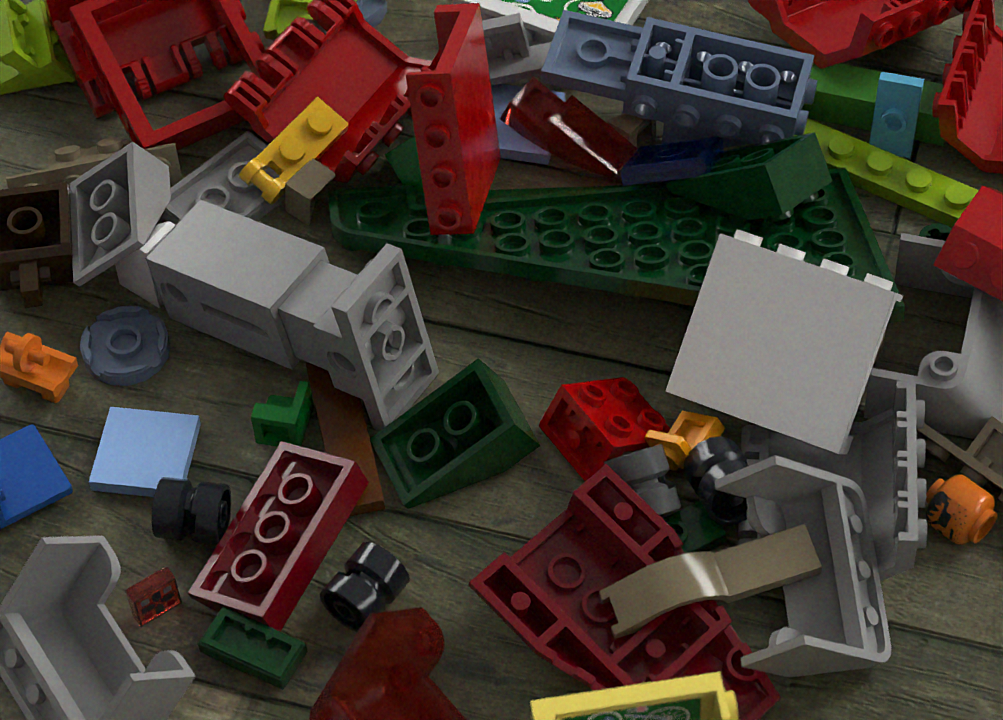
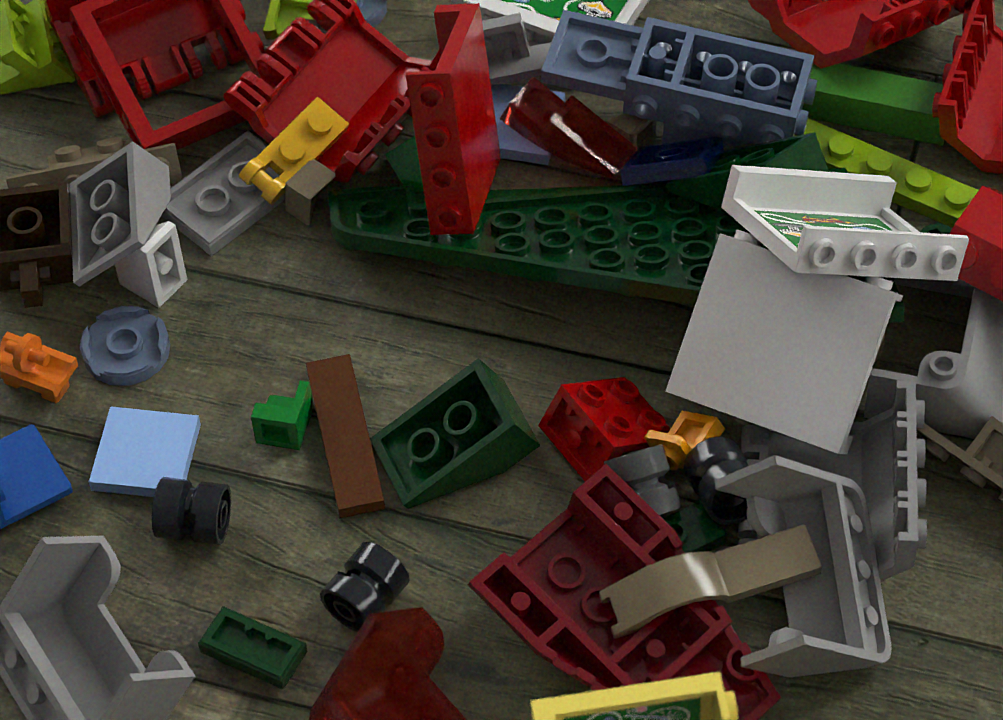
(153, 596): clear red tile -> none
(280, 535): dark red slope -> none
(293, 305): light grey brick -> none
(837, 224): none -> white panel
(896, 113): medium azure plate -> none
(960, 509): orange head -> none

